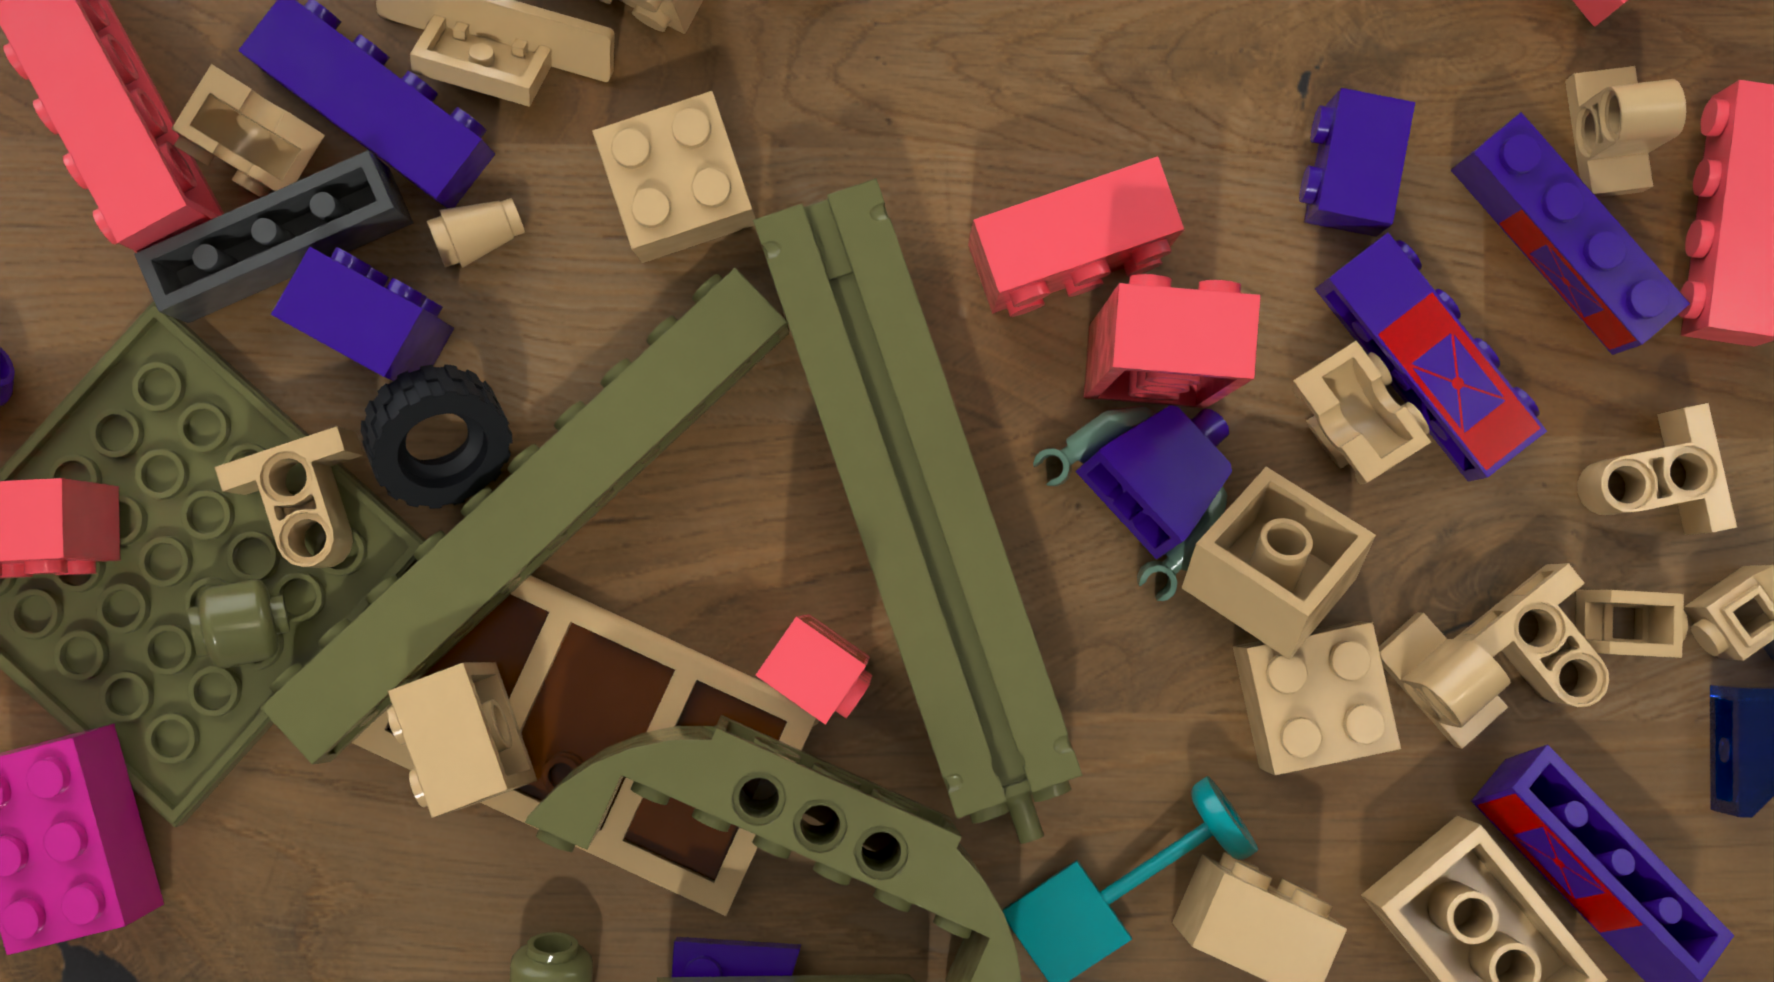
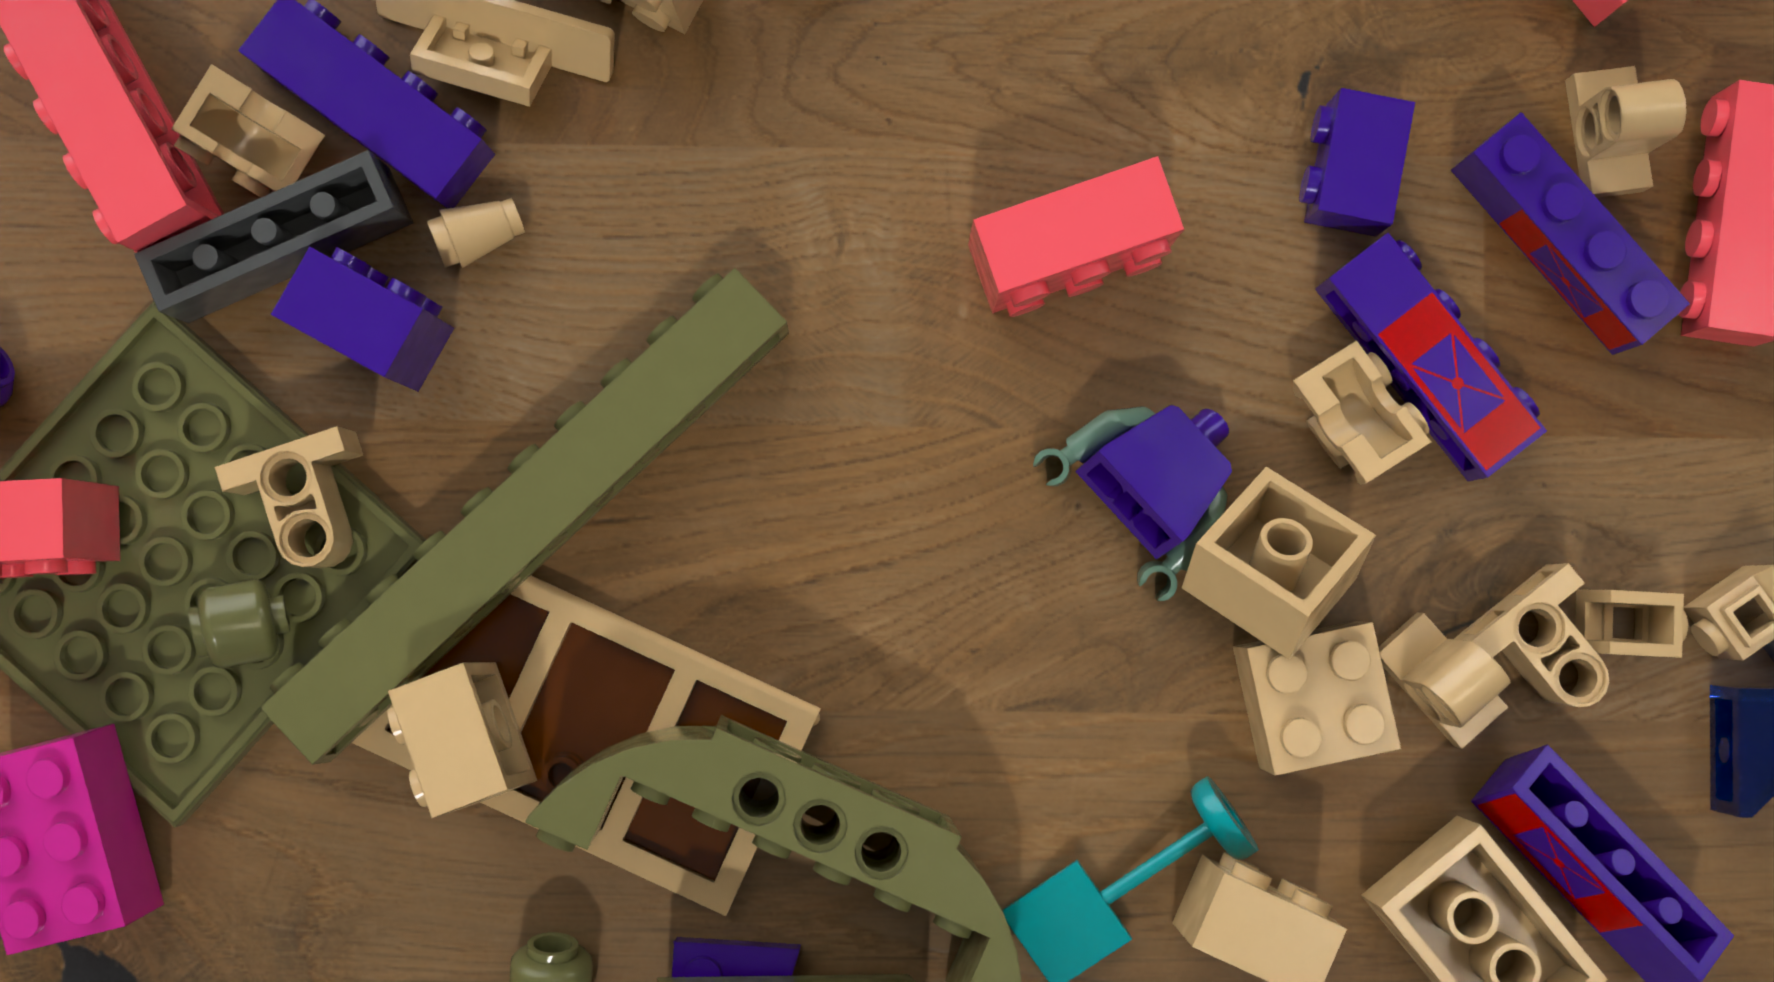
(421, 396): black tyre -> none
(674, 177): tan brick -> none
(817, 669): coral brick -> none
(920, 507): olive brick -> none
(1172, 343): coral brick -> none
(1702, 499): tan tile -> none

